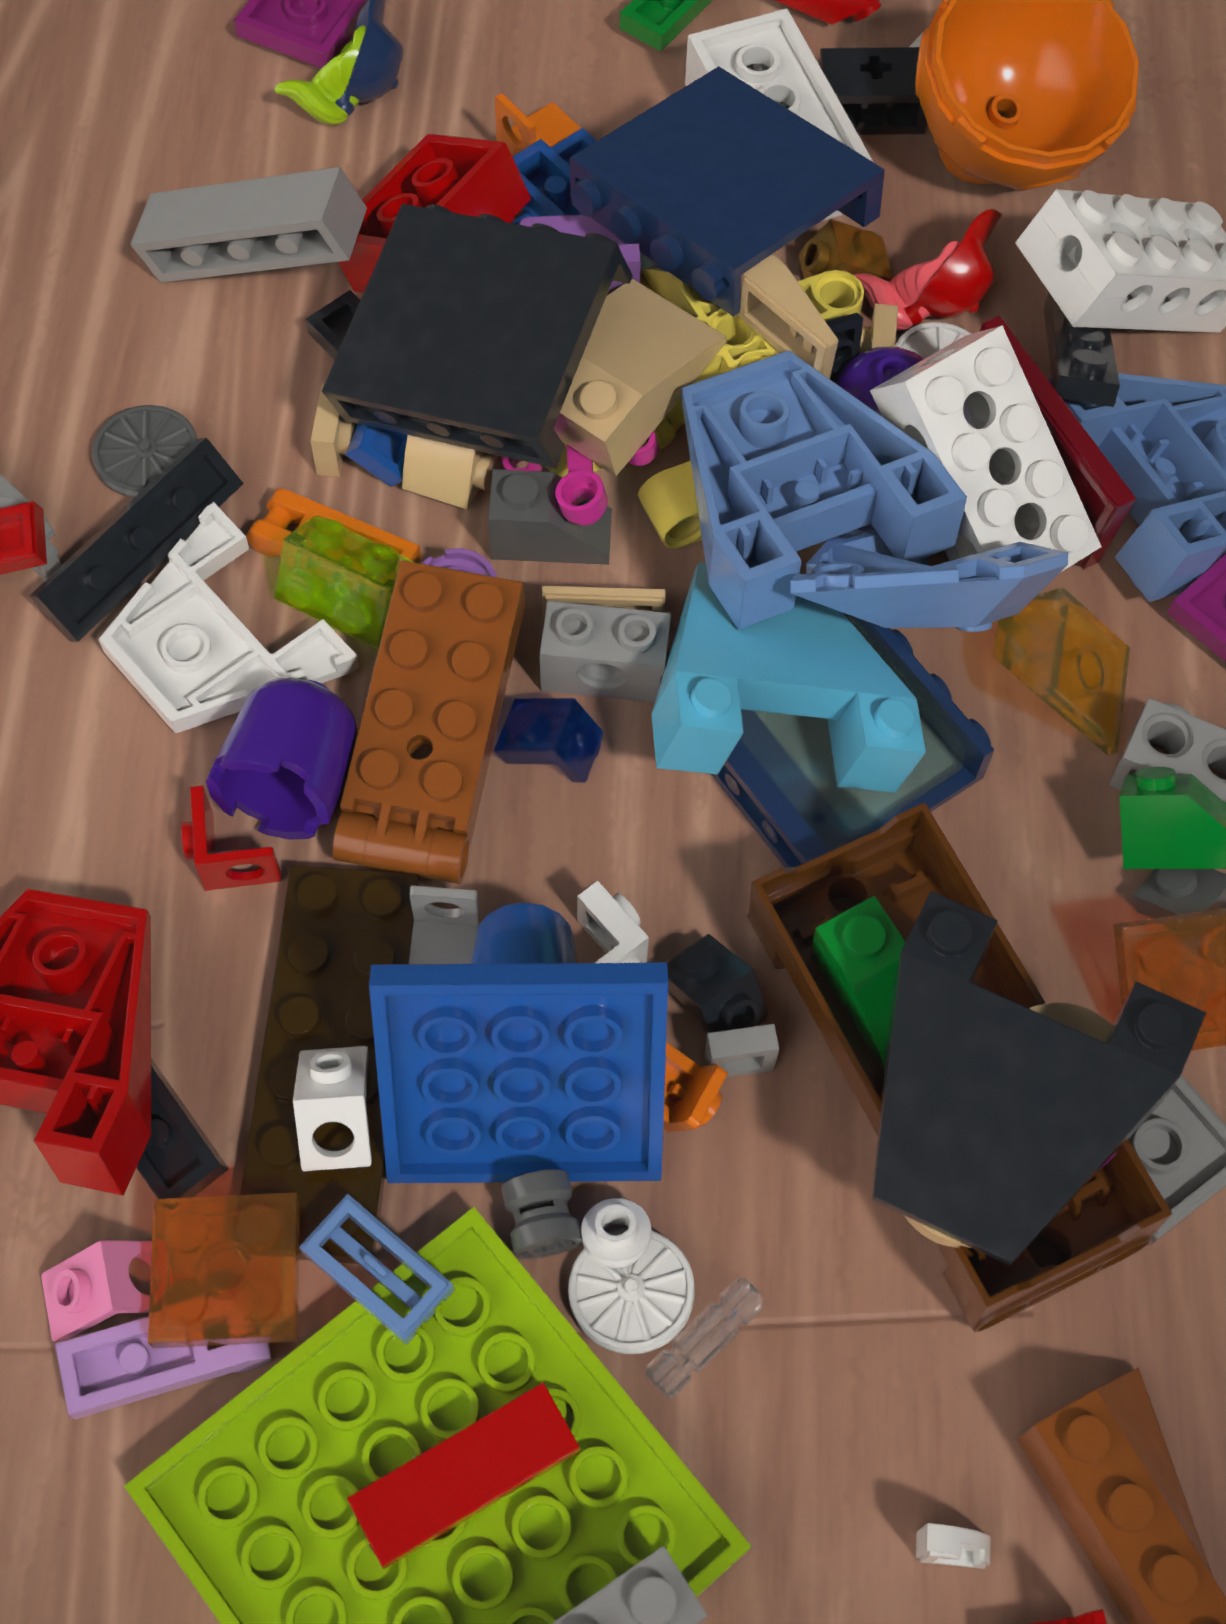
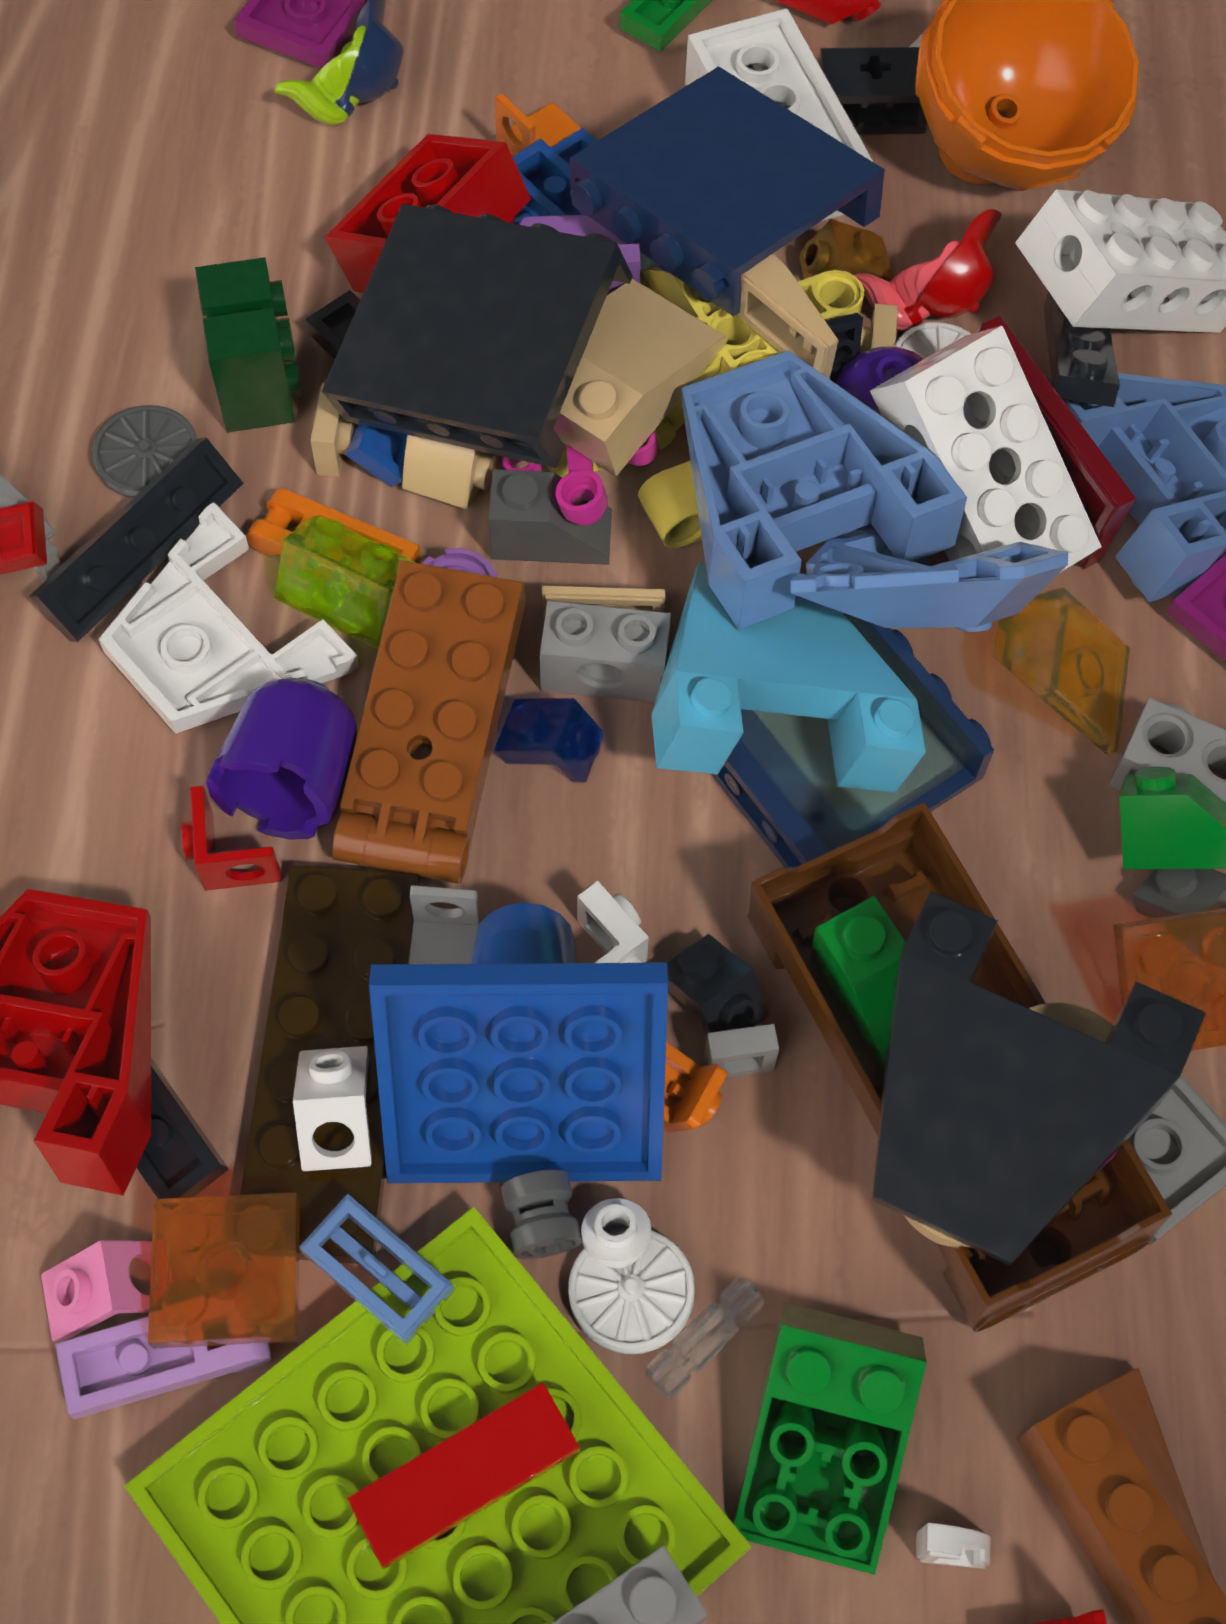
(248, 344): none -> dark green piece
(250, 225): light grey brick -> none
(830, 1437): none -> green slope

